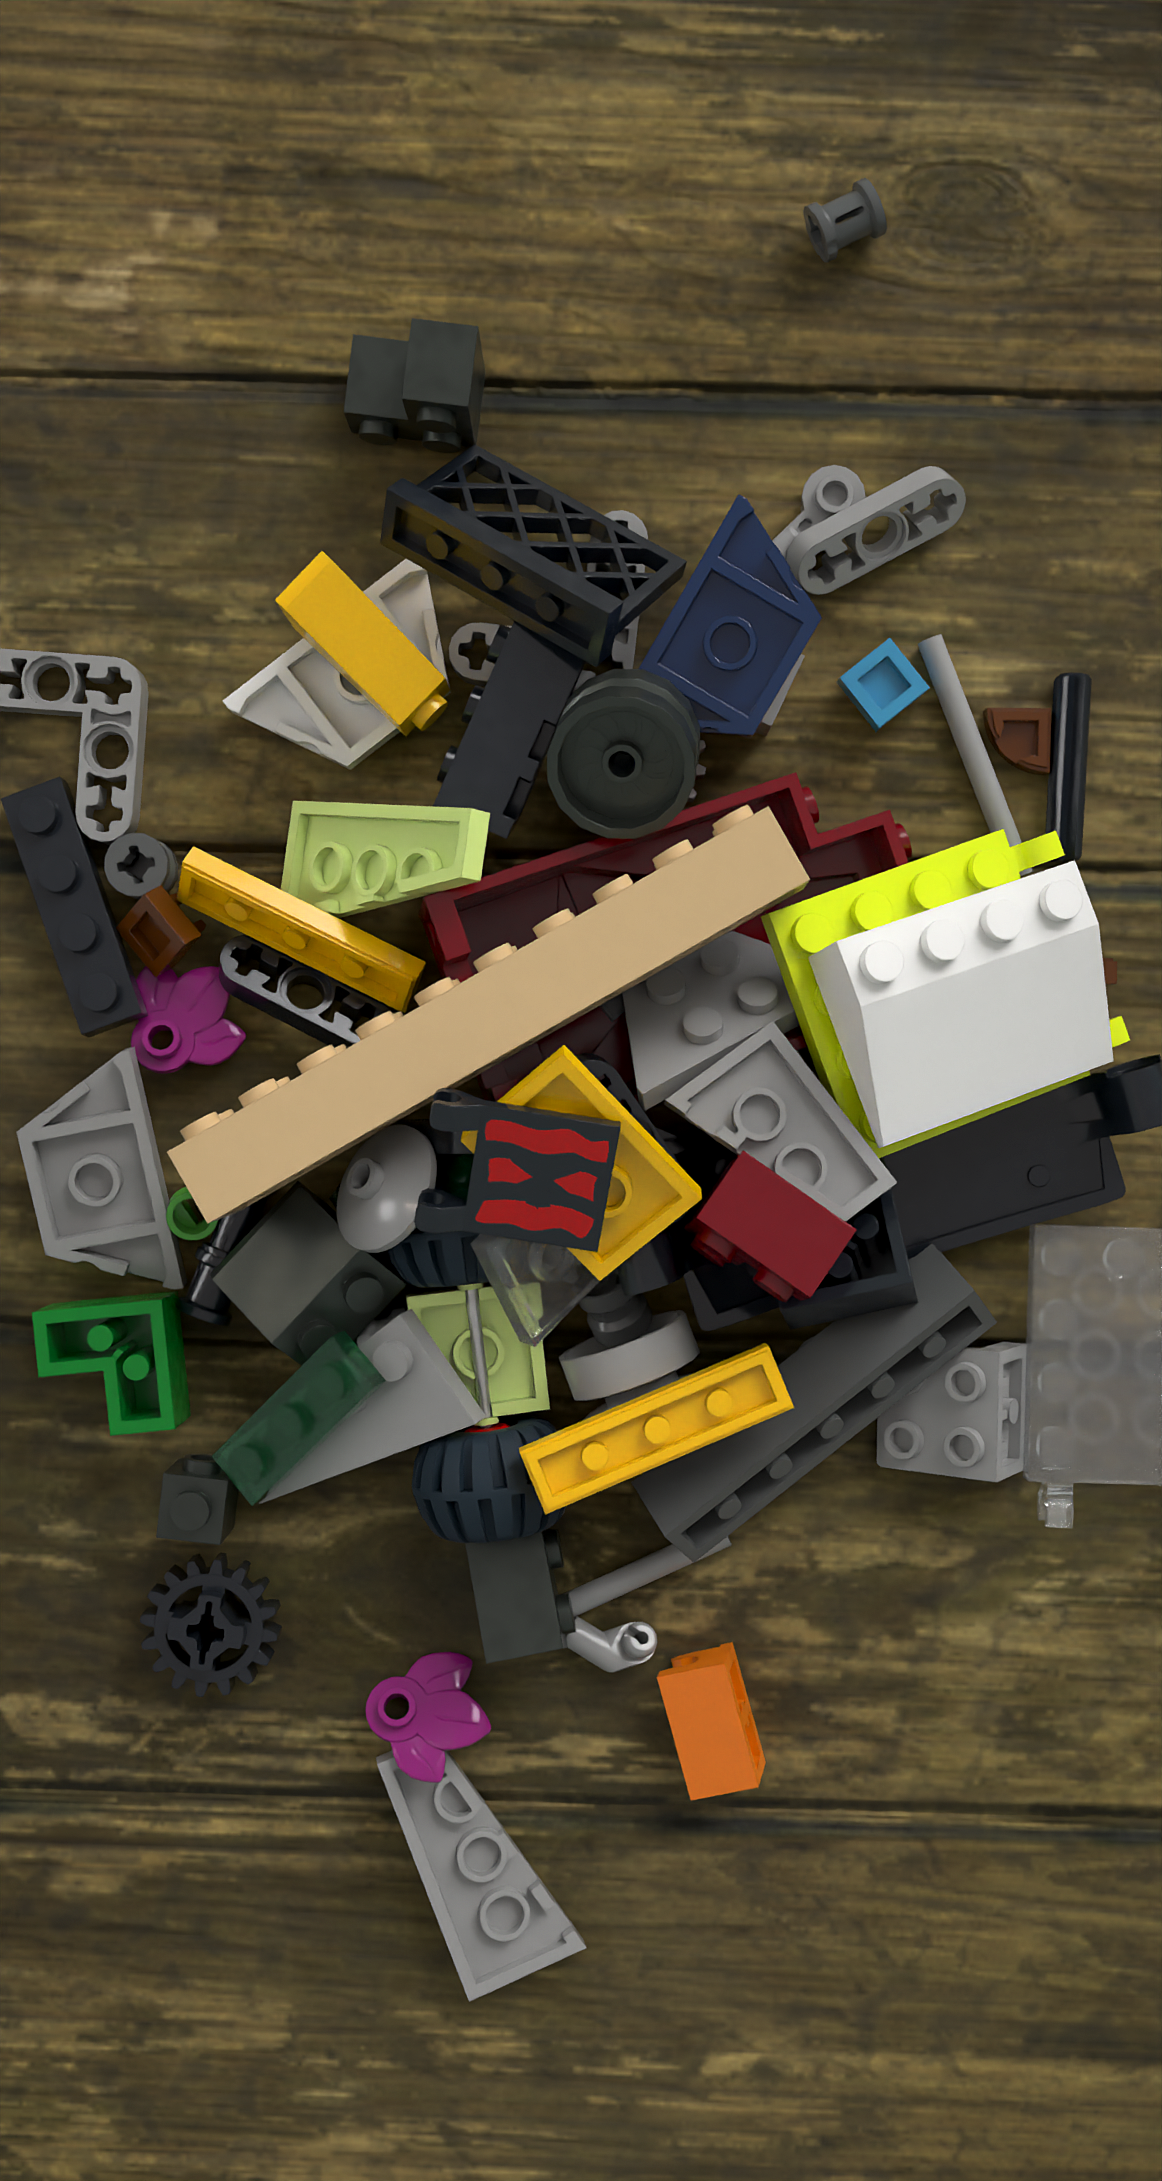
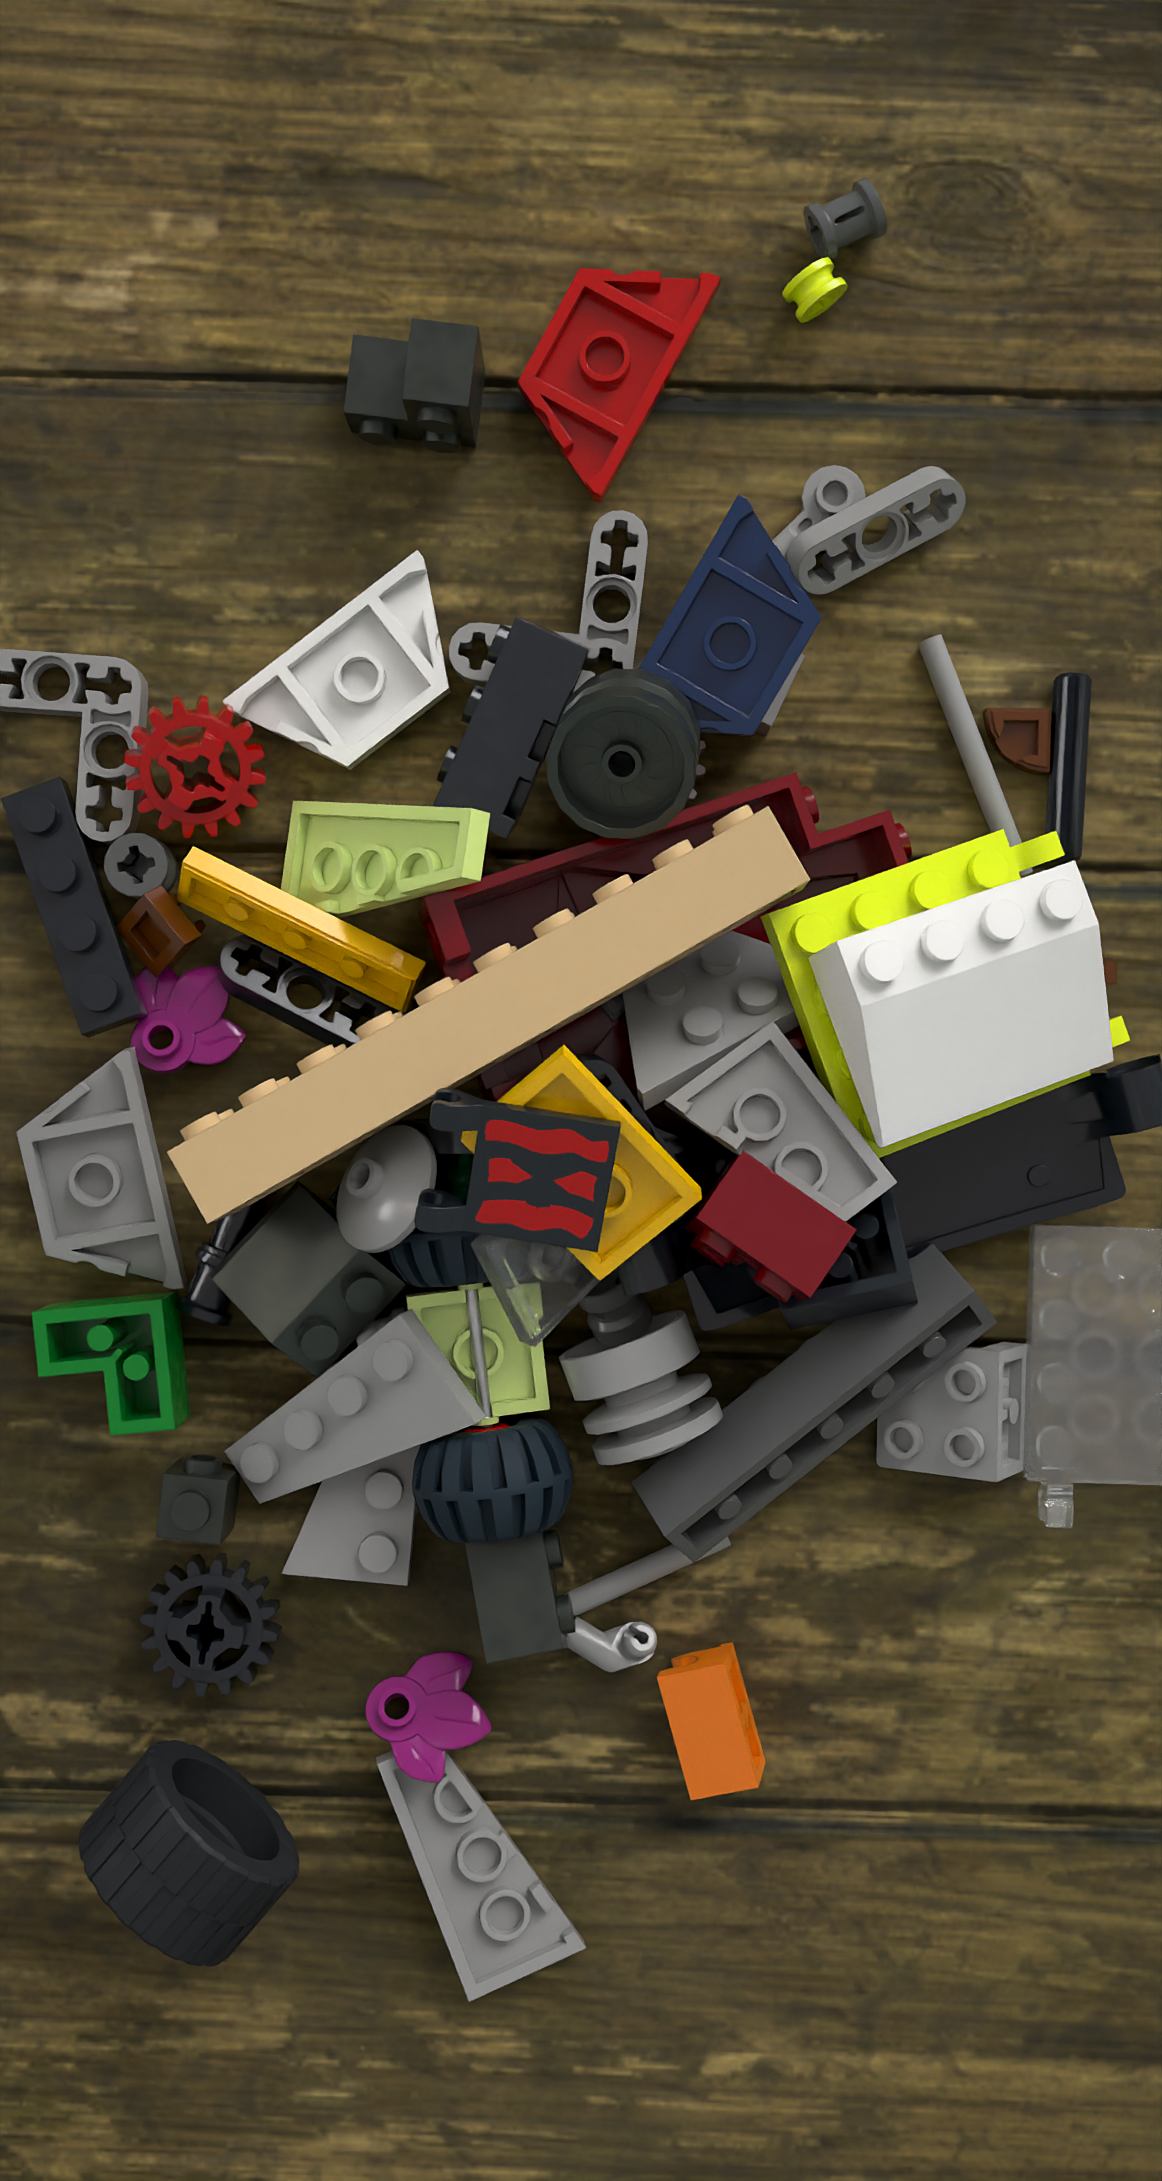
(182, 791): none -> red gear
(183, 1220): bright green hinge -> none
(188, 1853): none -> black tyre
(298, 1417): clear green plate -> none
(361, 1525): none -> light grey wing
(364, 645): yellow slope -> none
(521, 574): black fence -> none
(609, 363): none -> red wing
(656, 1428): yellow tile -> none
(814, 289): none -> neon yellow bush
(882, 684): dark azure plate -> none

